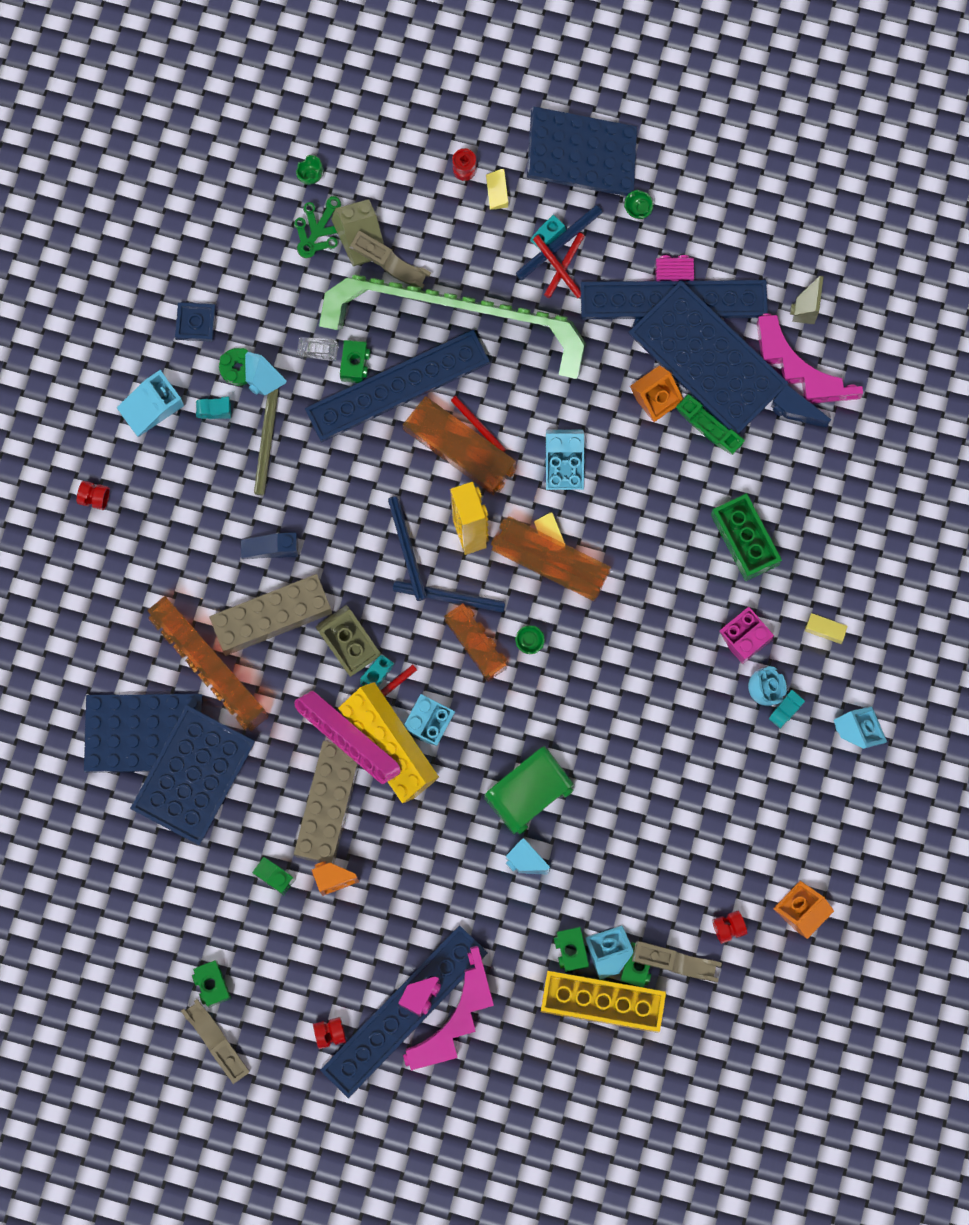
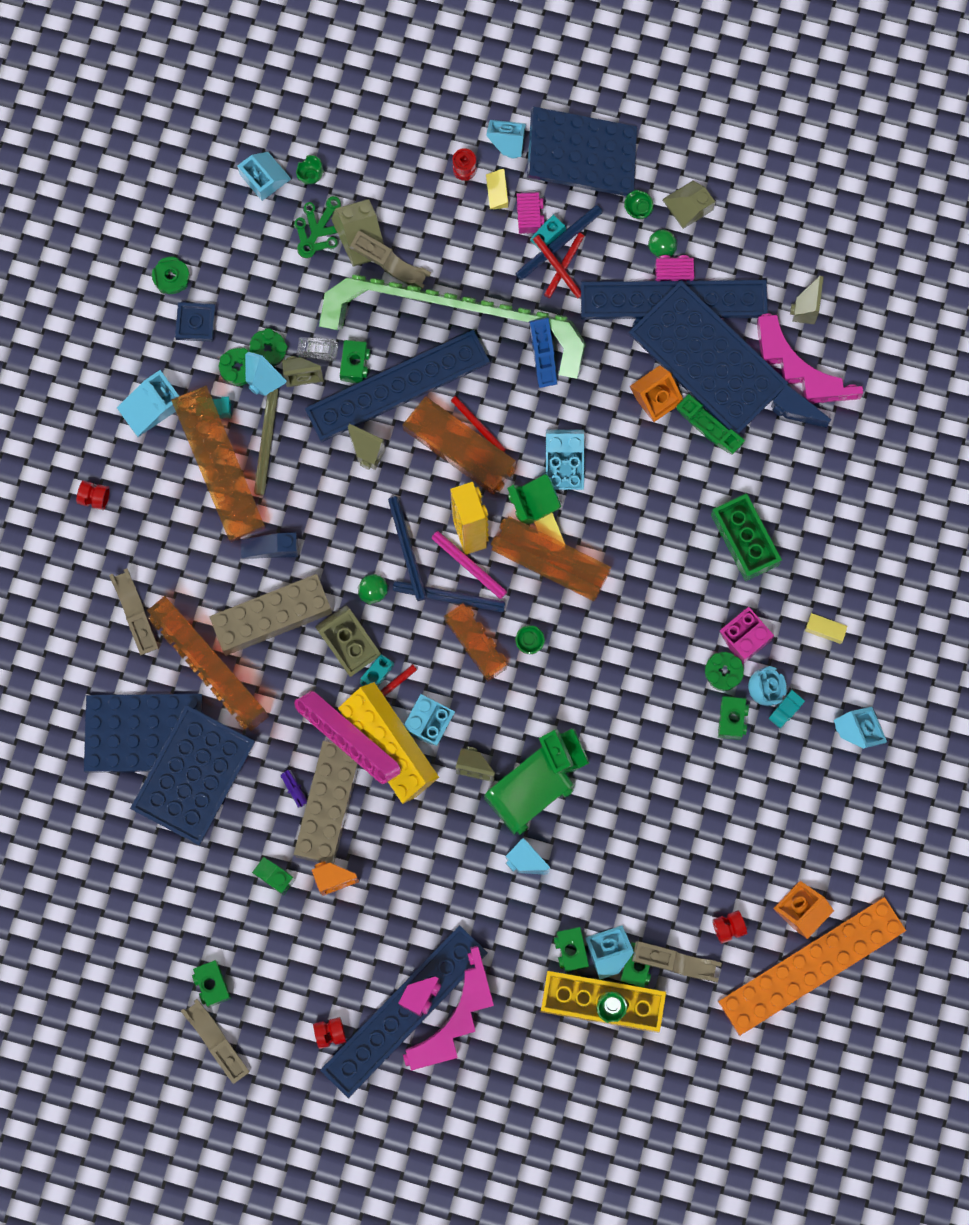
(134, 612): none -> dark tan piece
(167, 285): none -> green plate
(218, 463): none -> clear orange brick
(263, 174): none -> medium azure slope
(270, 338): none -> green plate
(294, 788): none -> dark purple axle
(301, 372): none -> olive slope
(367, 447): none -> olive slope
(372, 589): none -> green hair
(469, 565): none -> dark pink axle
(474, 765): none -> olive slope
(507, 137): none -> medium azure slope
(529, 212): none -> dark pink brick
(534, 499): none -> green bracket
(543, 352): none -> blue slope
(564, 751): none -> green panel
(611, 1007): none -> green hair
(662, 243): none -> green hair
(689, 203): none -> olive slope
(726, 728): none -> green brick
(730, 680): none -> green plate
(811, 966): none -> orange plate

